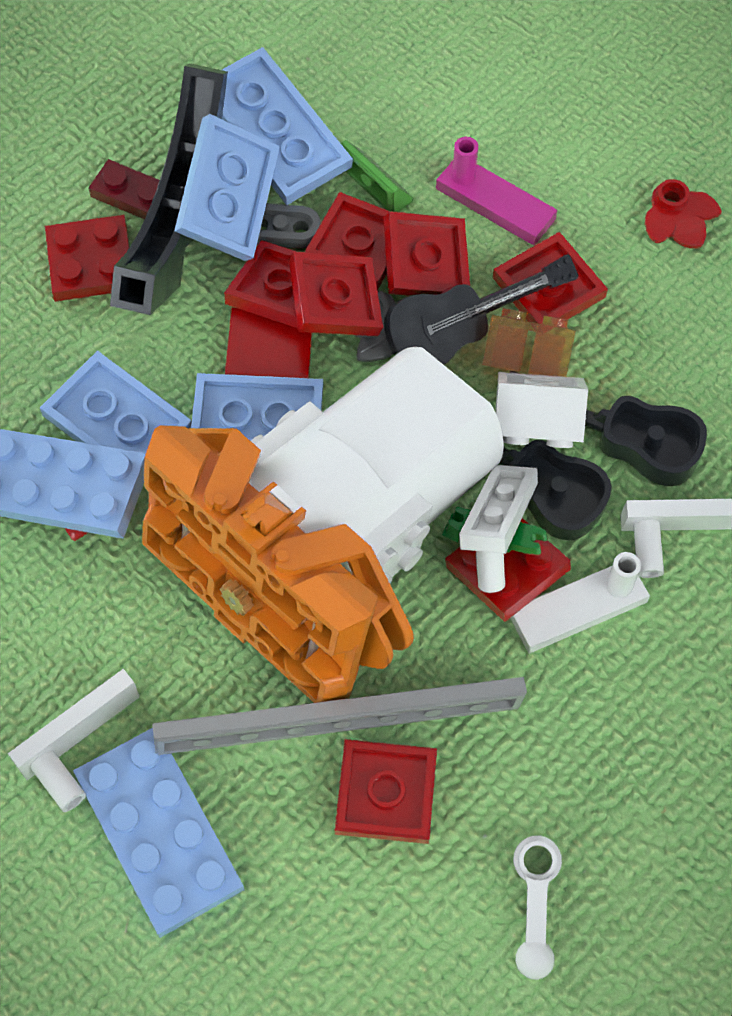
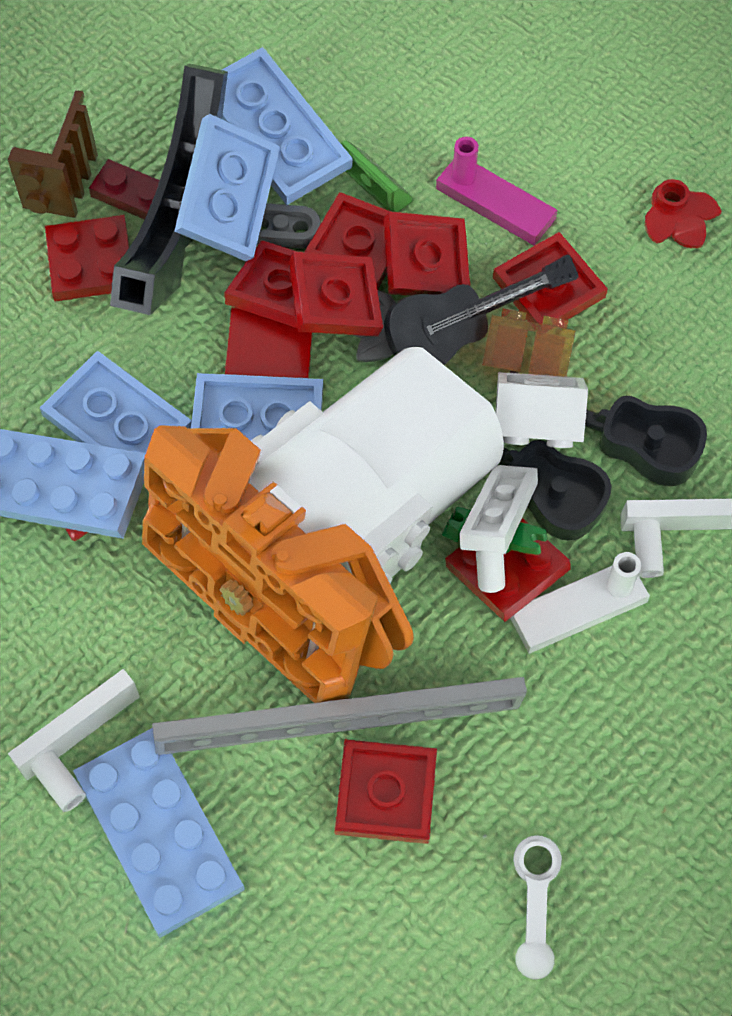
(54, 180): none -> reddish brown plate

